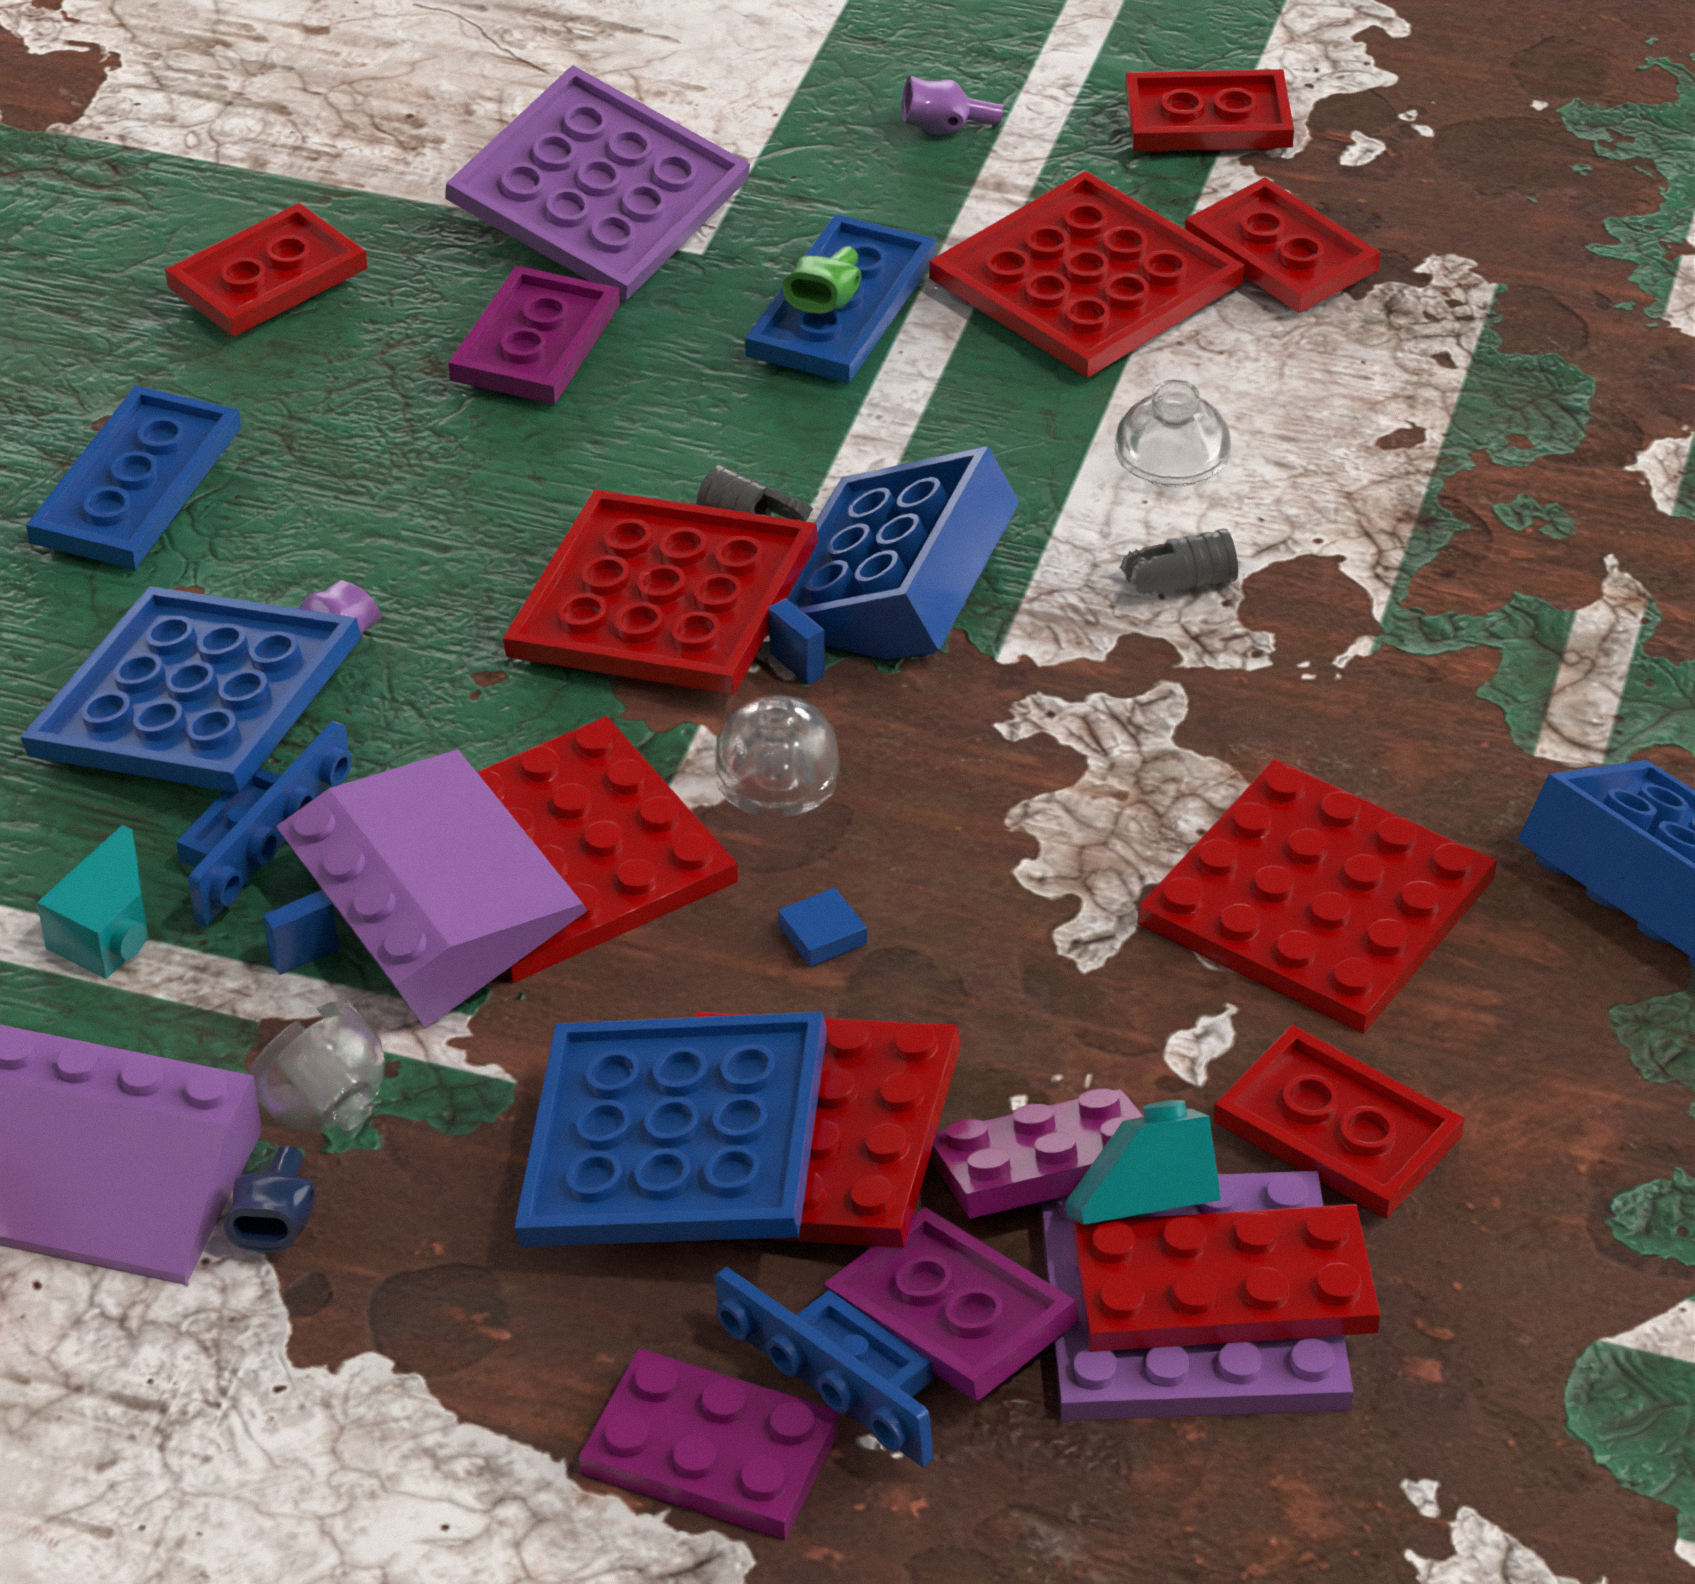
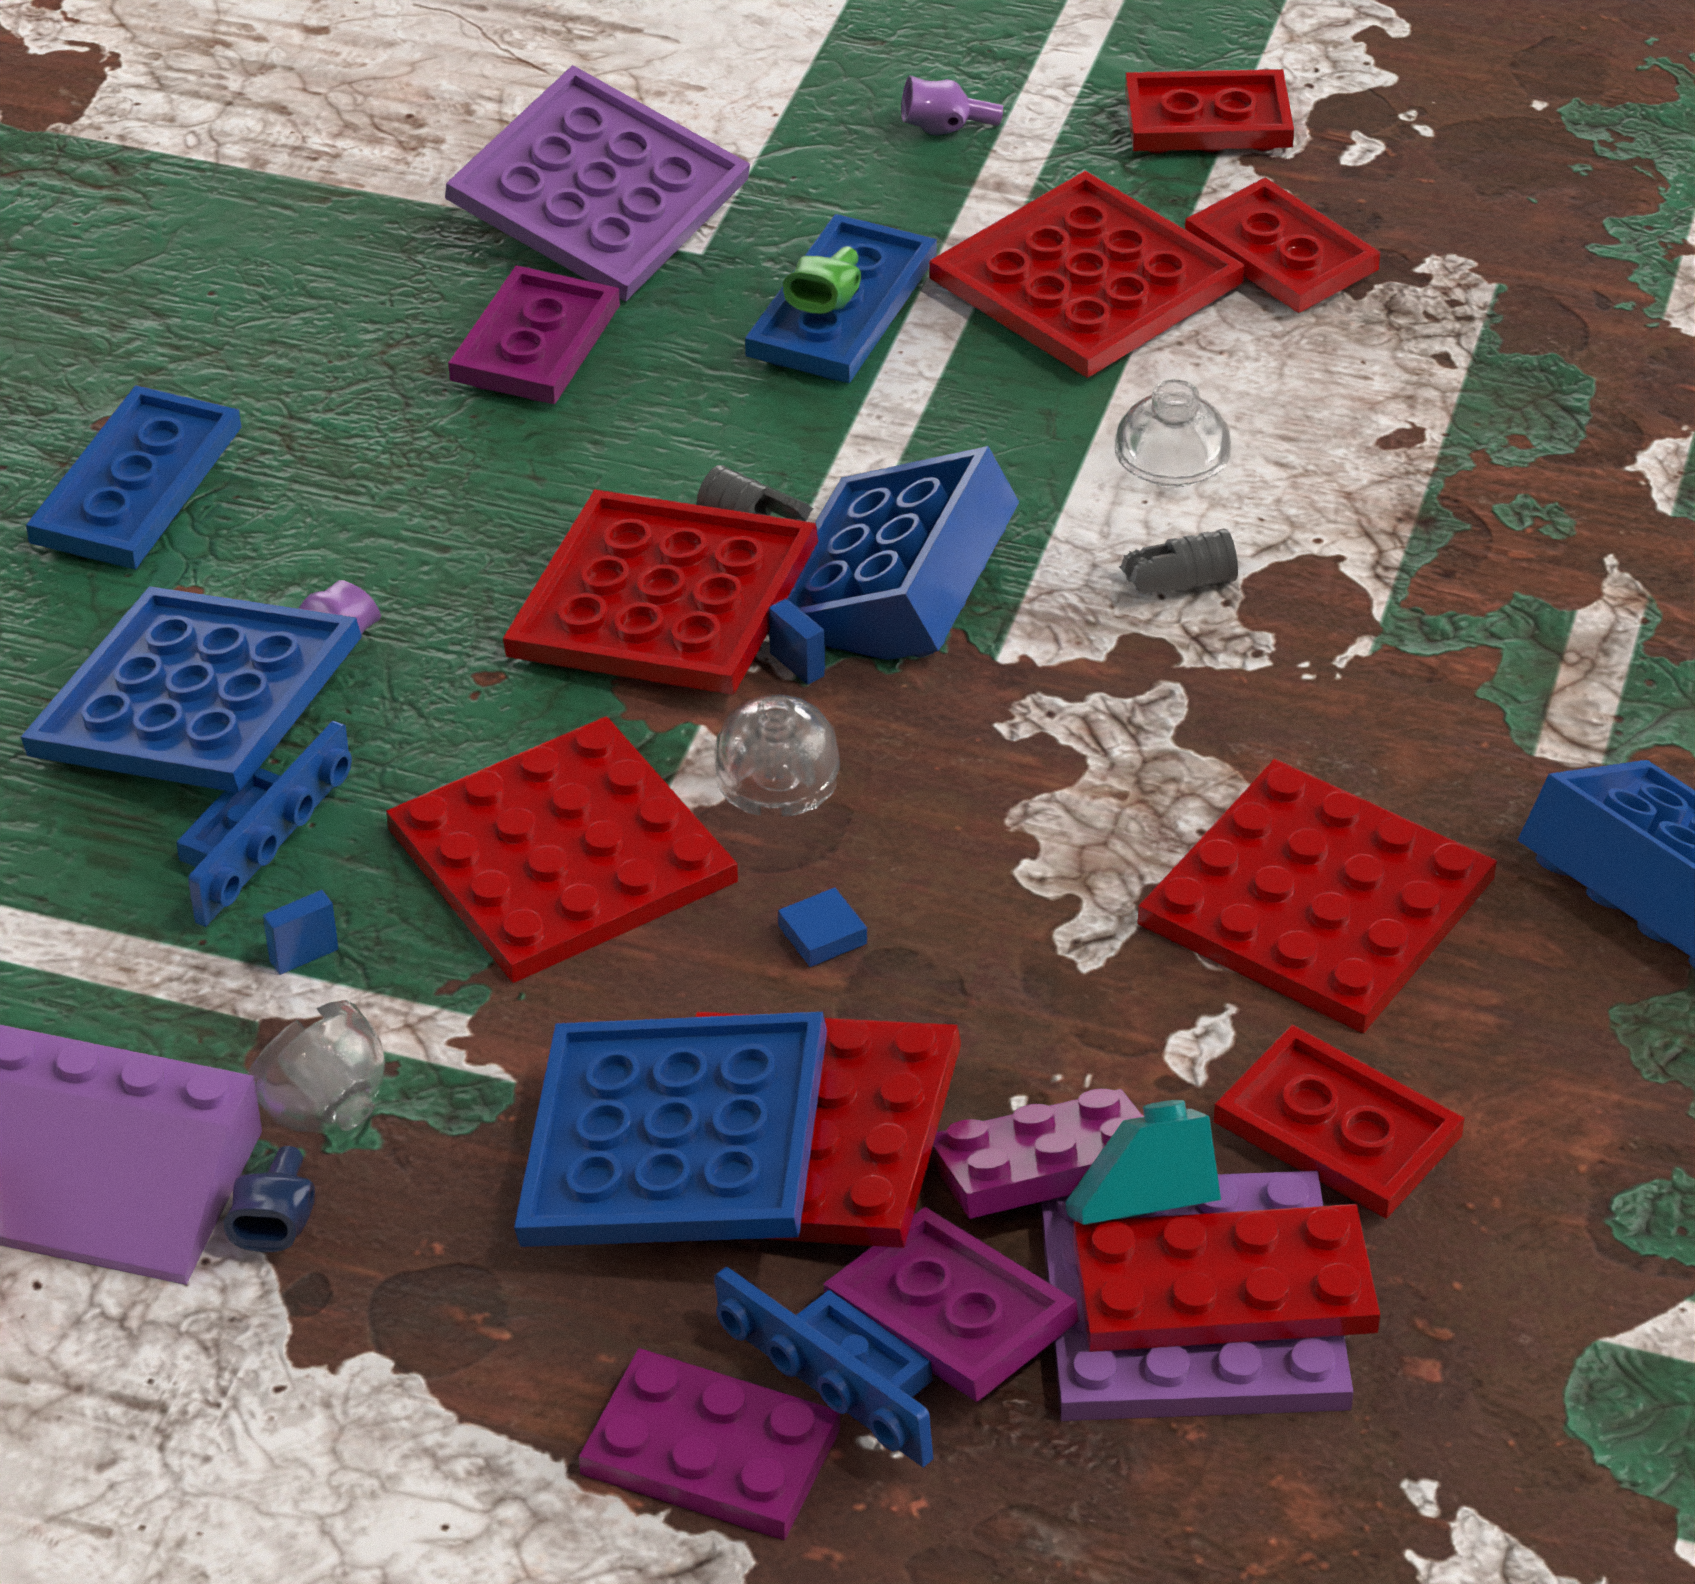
(98, 908): teal slope -> none
(266, 269): red plate -> none
(431, 878): medium lavender slope -> none

